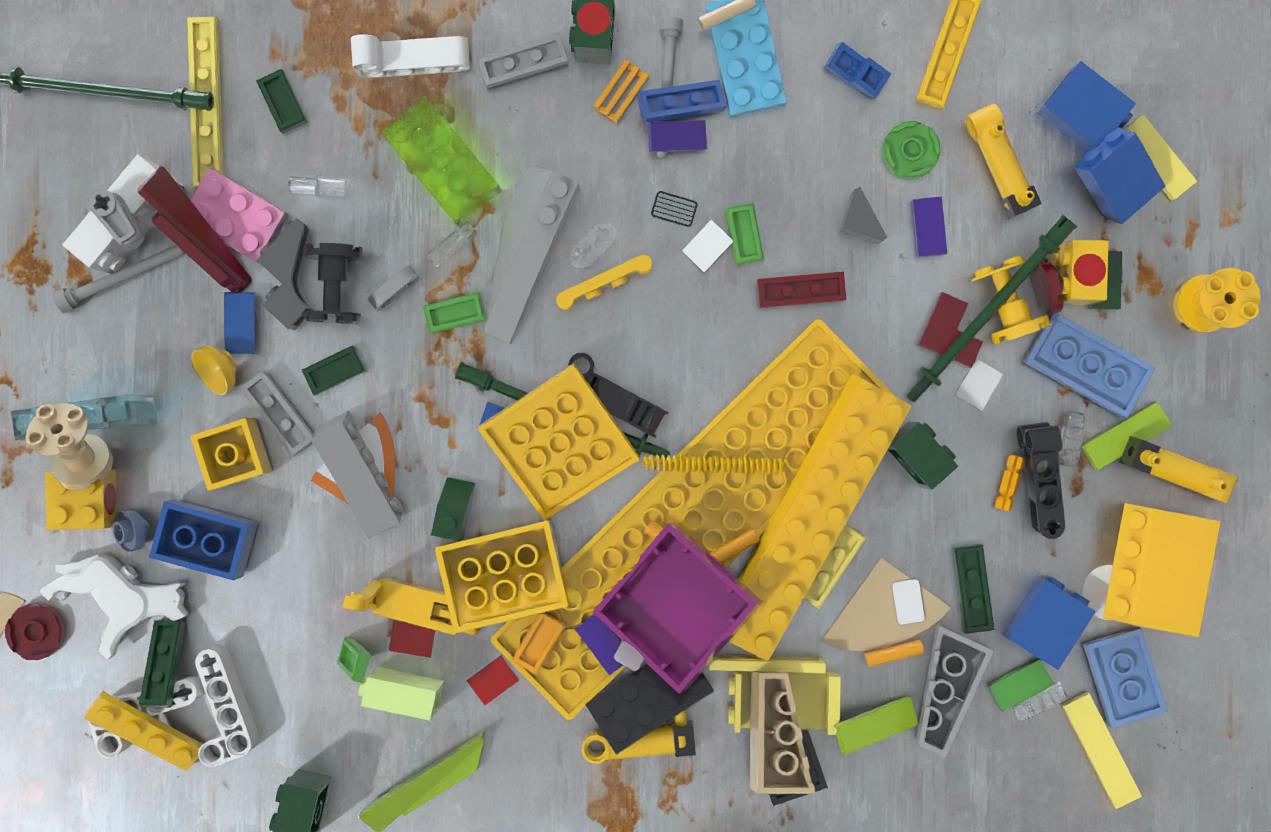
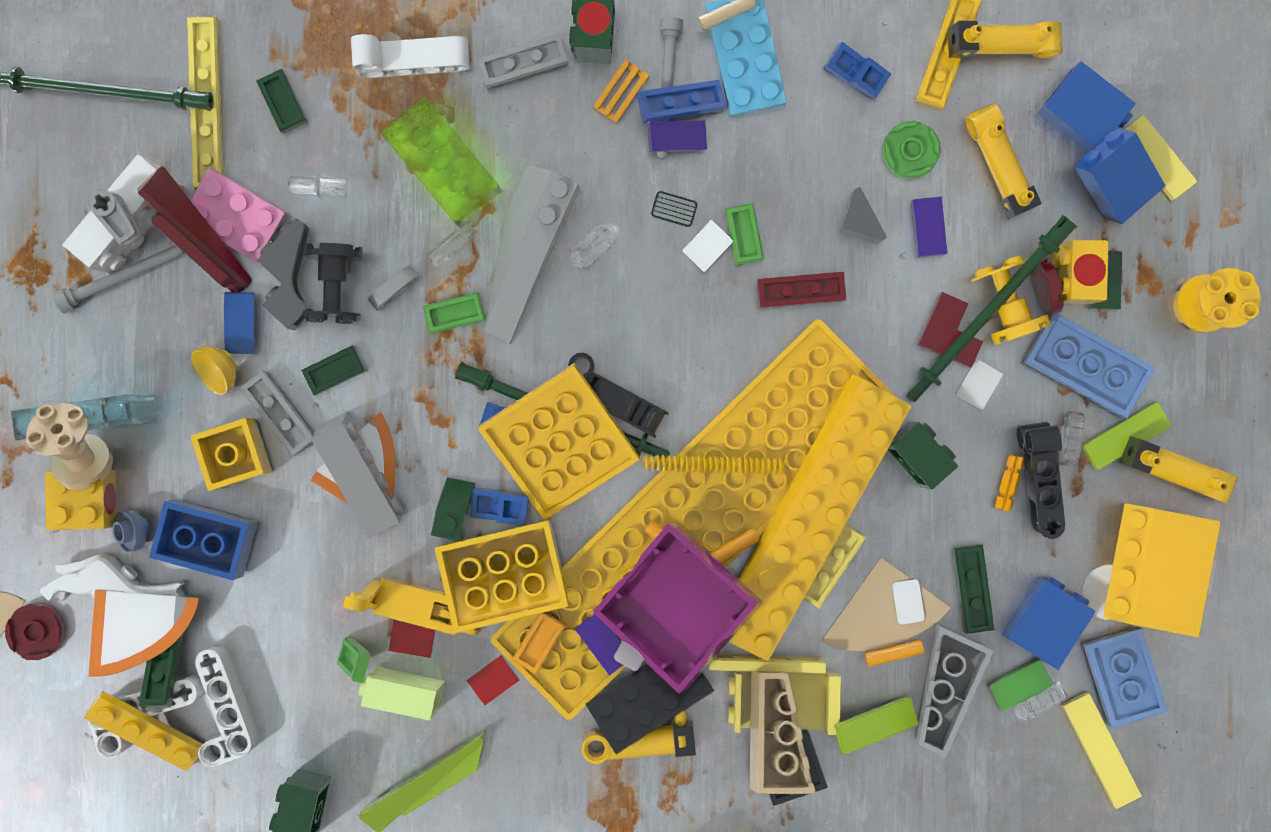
(134, 628): none -> sticker
(499, 506): none -> blue slope
(592, 287): yellow plate -> none
(970, 38): none -> yellow piece

